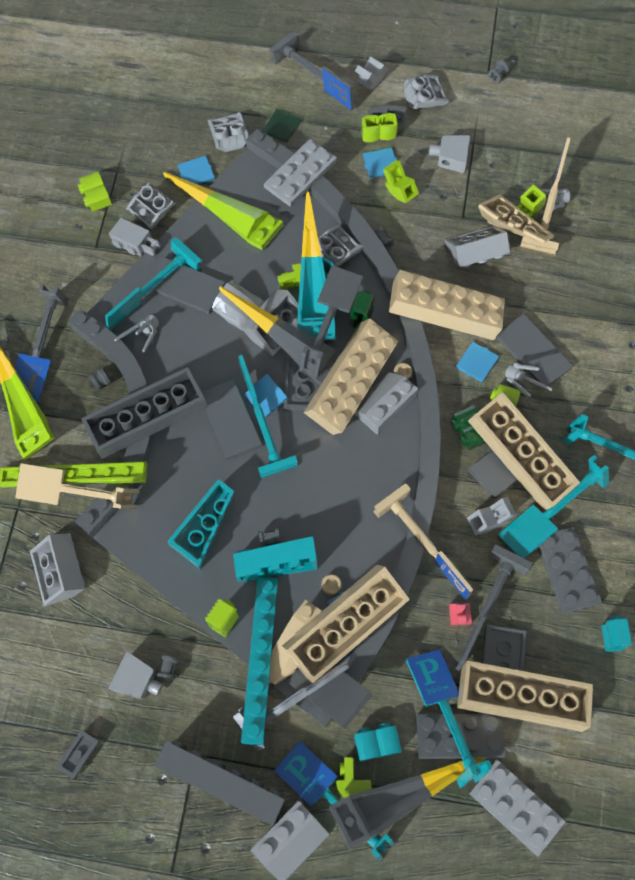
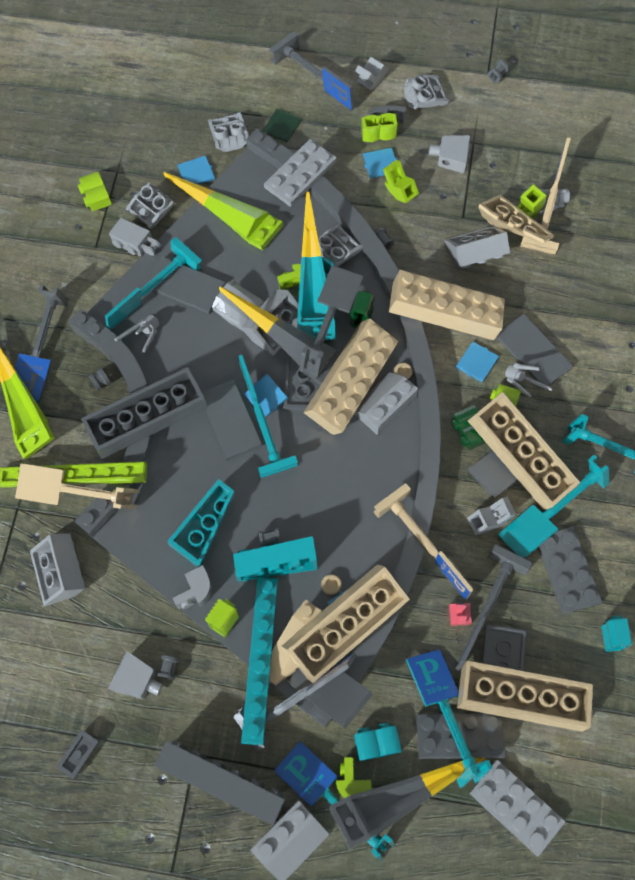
(200, 589): none -> light grey brick

